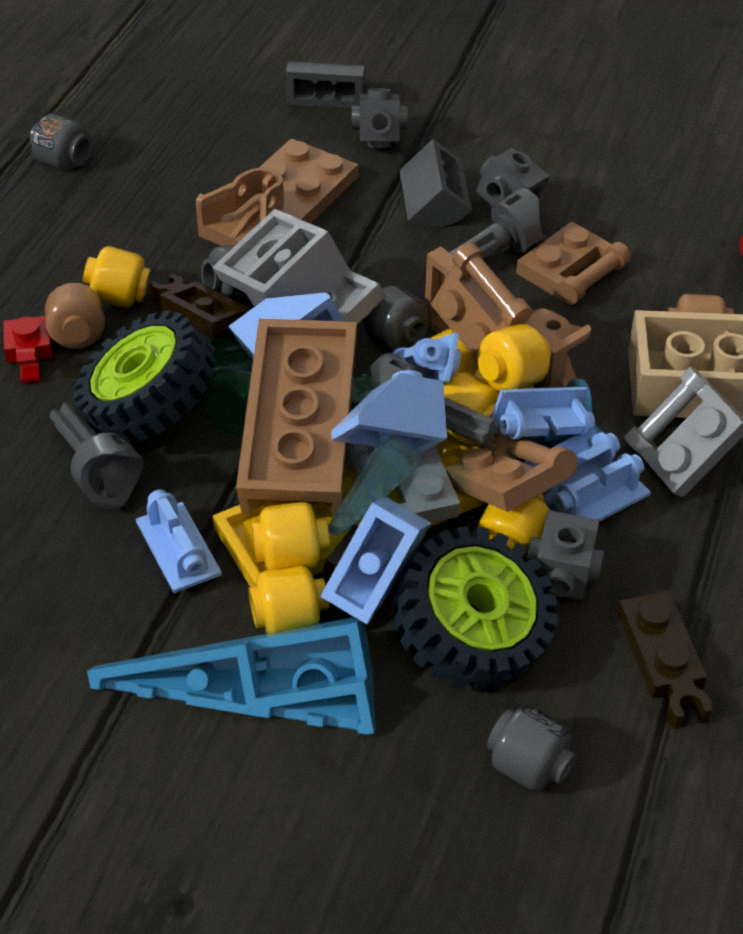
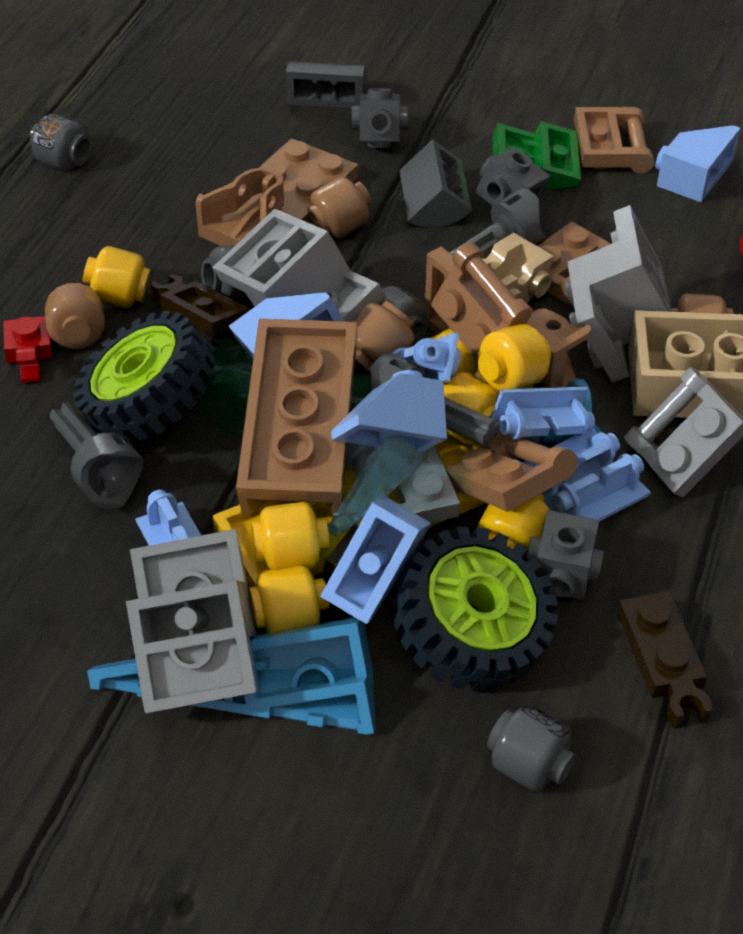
(192, 621): none -> light grey bracket
(340, 207): none -> medium nougat head
(381, 332): none -> medium nougat head
(521, 266): none -> tan cylinder
(549, 148): none -> green slope
(601, 140): none -> medium nougat plate
(610, 287): none -> light grey bracket
(696, 160): none -> light blue slope

